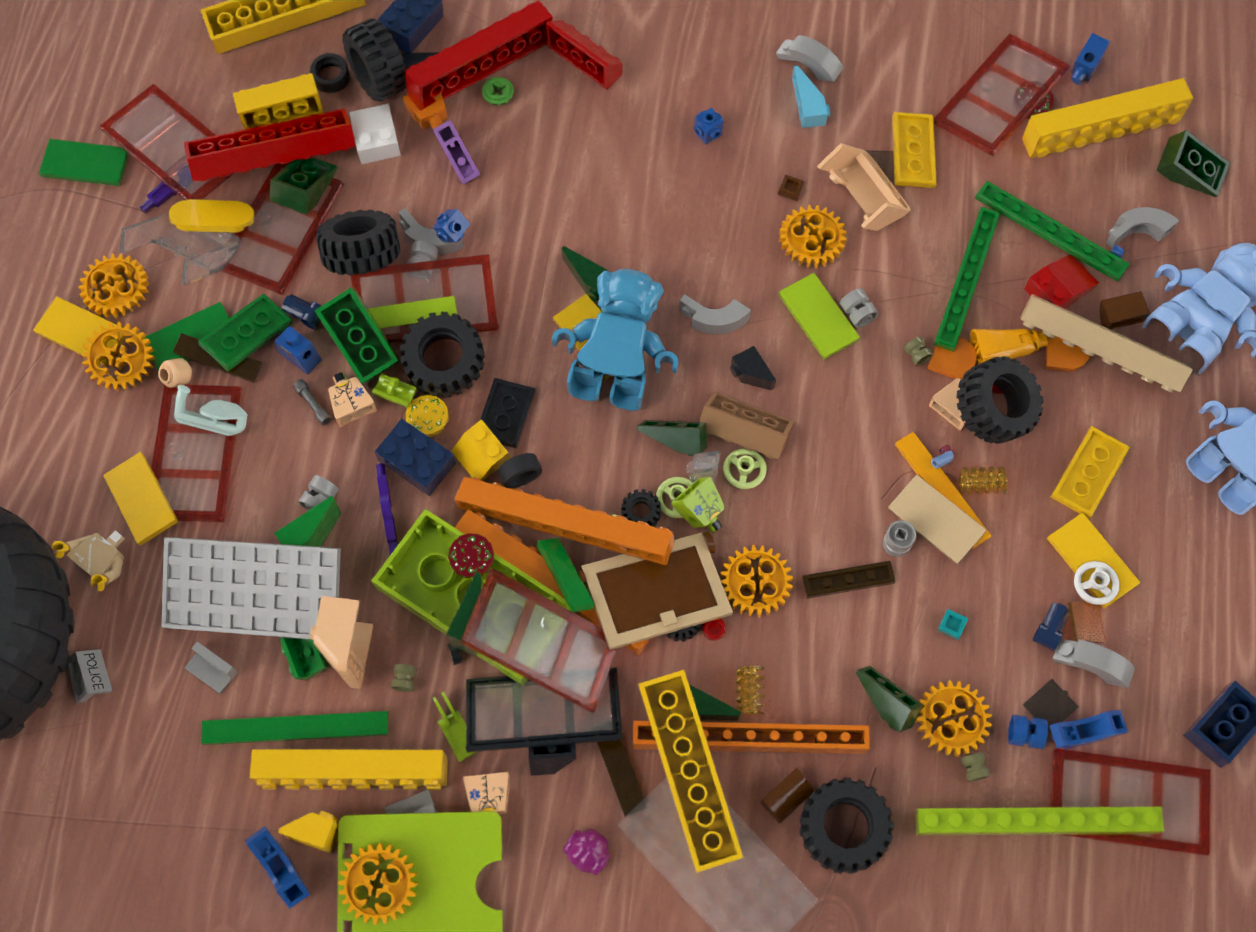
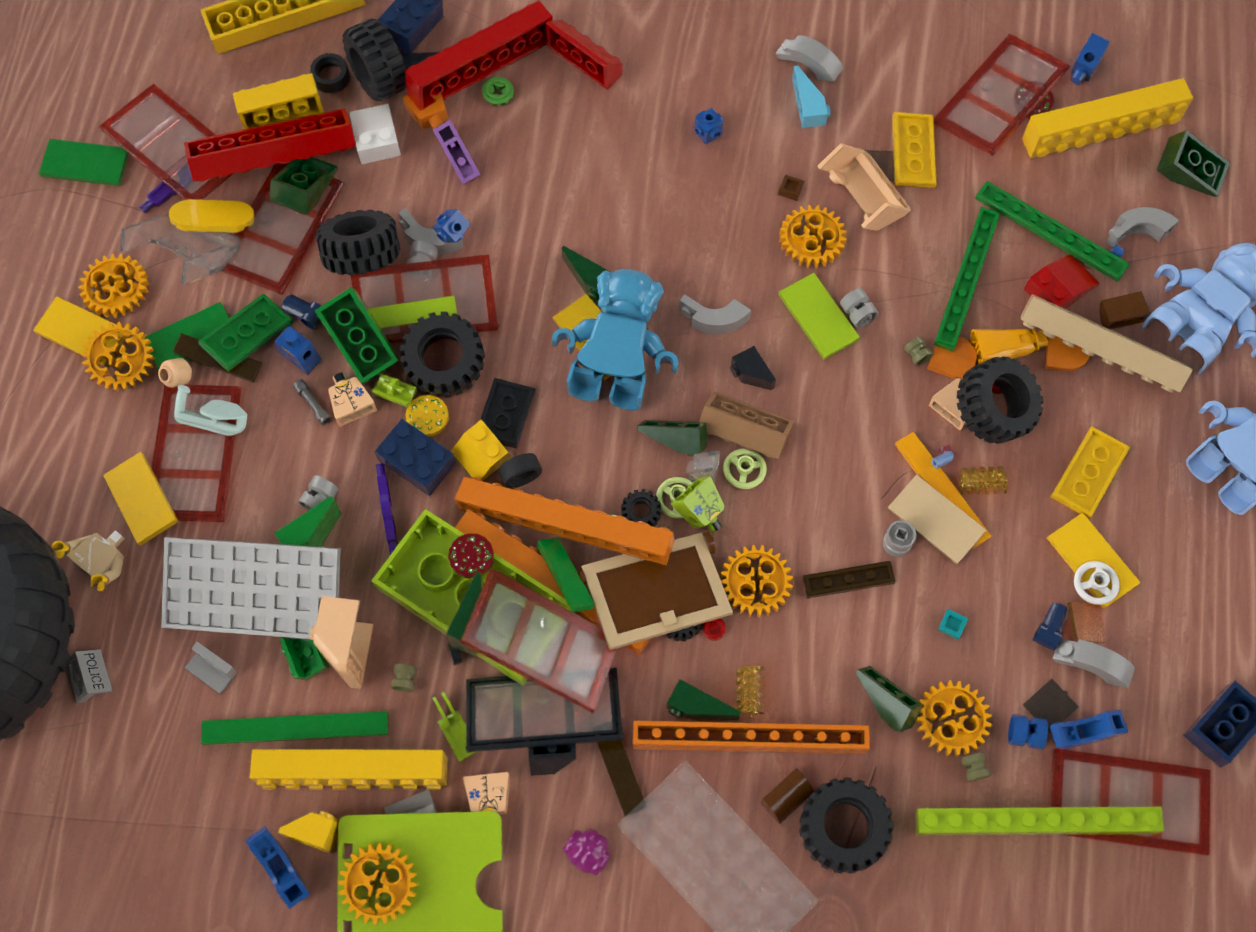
(690, 771): yellow brick -> none

